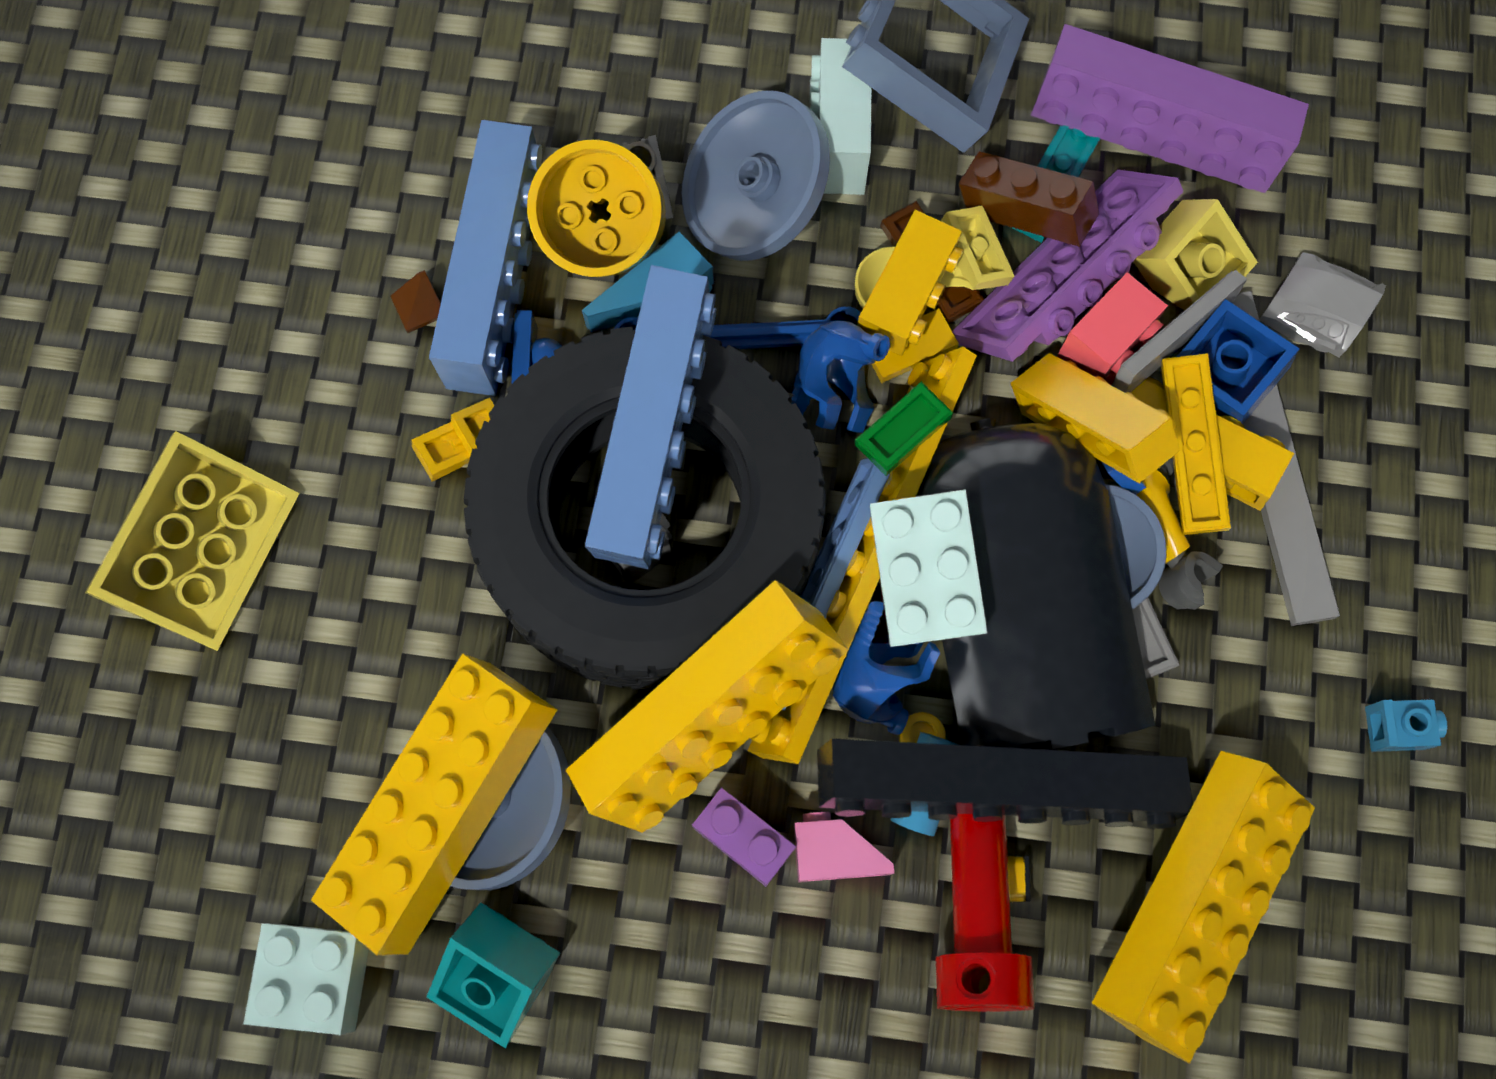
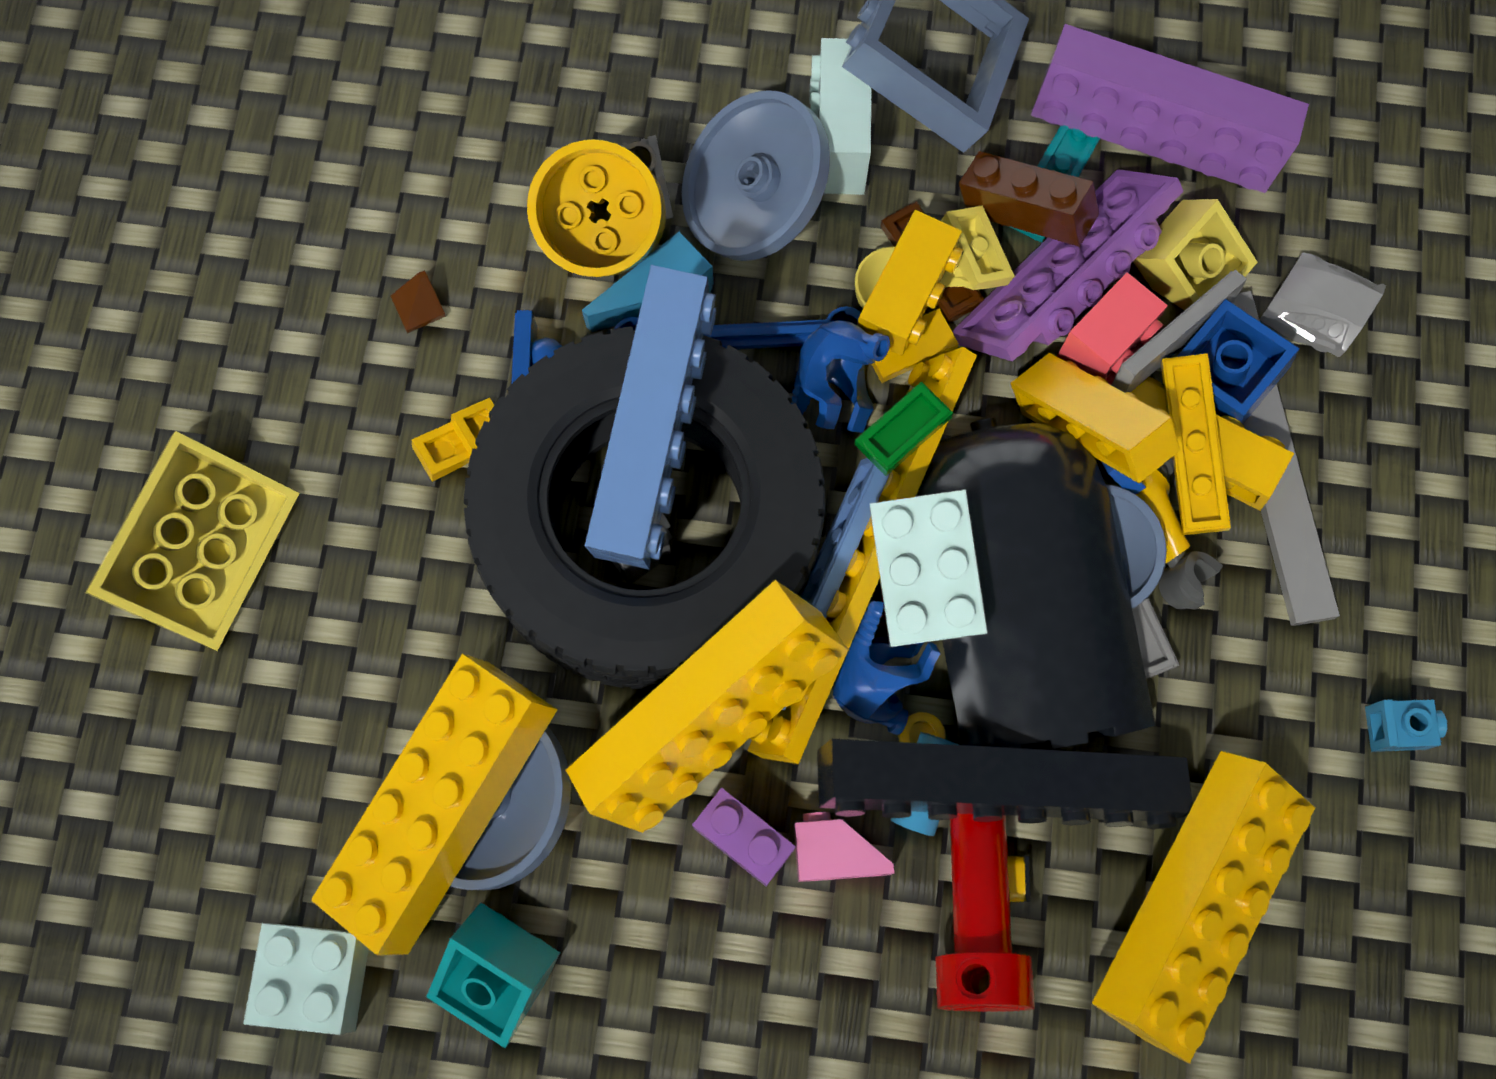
(487, 261): medium blue brick -> none

